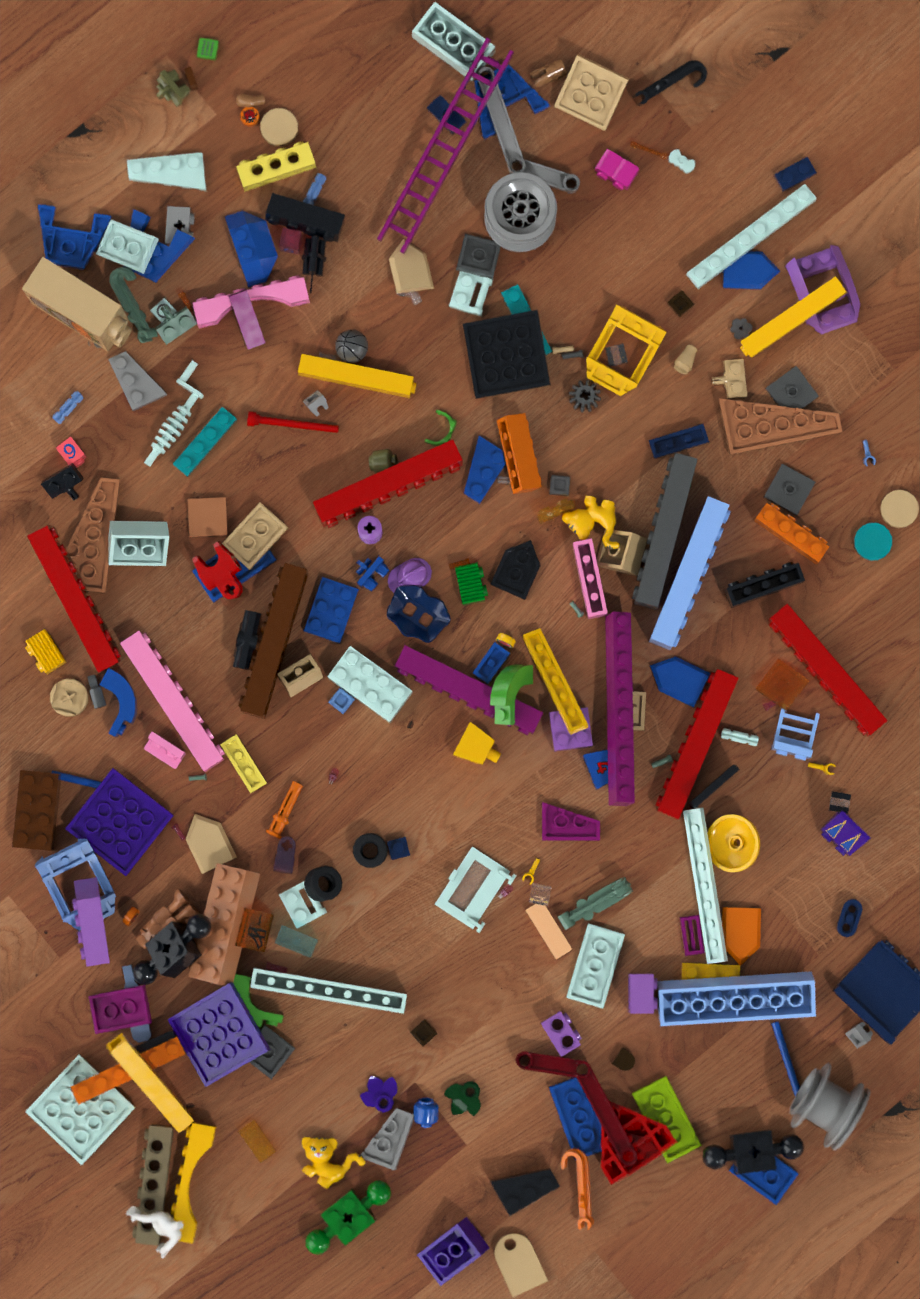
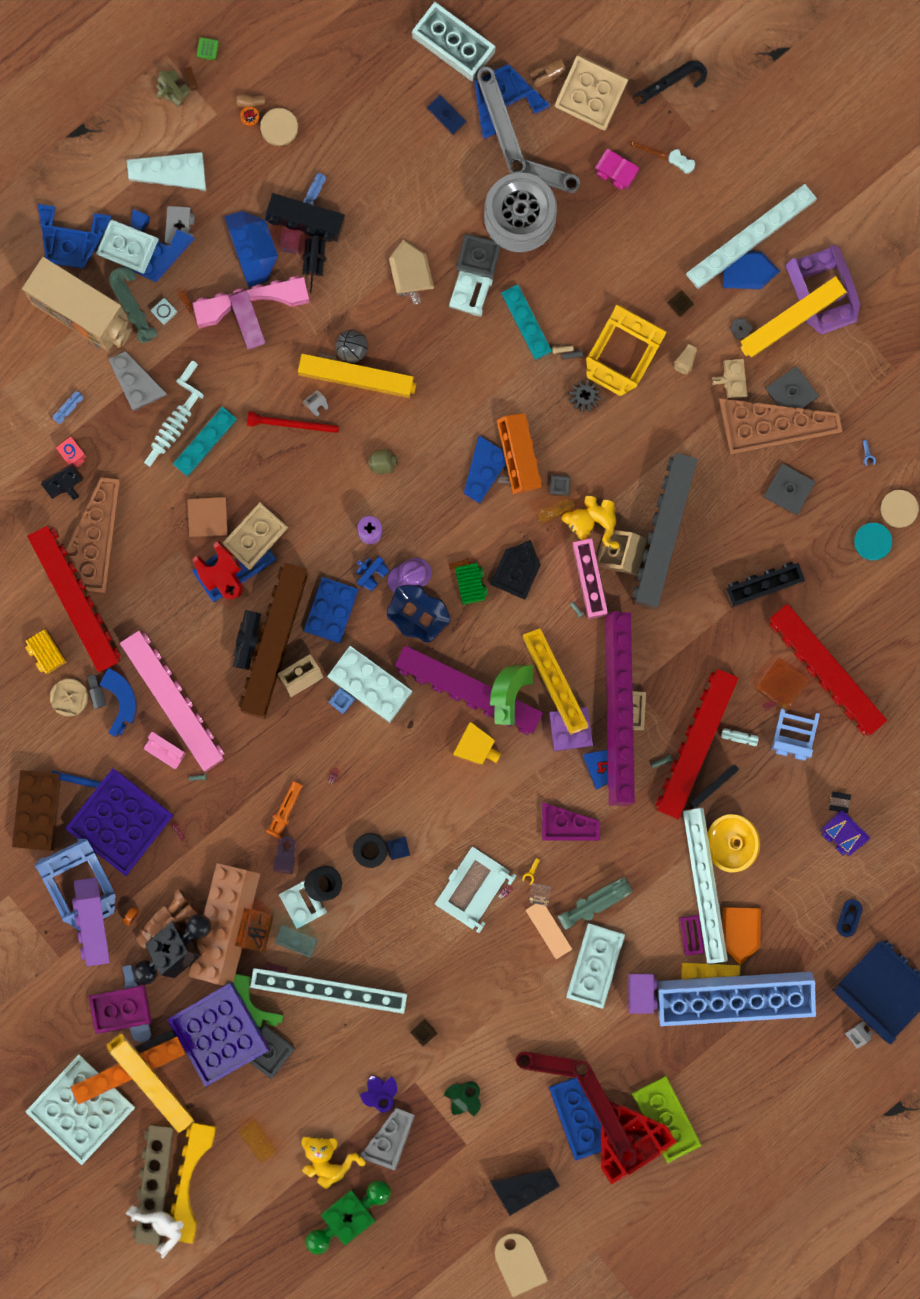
(138, 543): light aqua slope -> none
(175, 324): sand green plate -> none
(209, 843): tan tile -> none
(243, 763): light yellow plate -> none
(269, 175): light yellow brick -> none
(388, 483): red brick -> none
(426, 1112): blue head -> none
(428, 202): magenta ladder -> none
(452, 426): bright green cap -> none
(453, 1251): dark purple slope -> none
(491, 663): blue plate -> none
(506, 354): black plate -> none
(506, 640): yellow tile -> none
(557, 1035): medium lavender brick -> none
(583, 1185): orange piece -> none
(616, 355): clear tile -> none
(624, 1060): dark brown tile -> none
(678, 441): dark blue plate -> none
(680, 679): blue tile -> none
(690, 570): light blue brick -> none
(716, 1156): black brick -> none
(769, 1183): blue tile -> none
(786, 1057): blue piece -> none
(791, 533): orange brick -> none
(795, 174): dark blue plate -> none
(824, 768): yellow hand -> none
(829, 1106): light grey wheel -> none

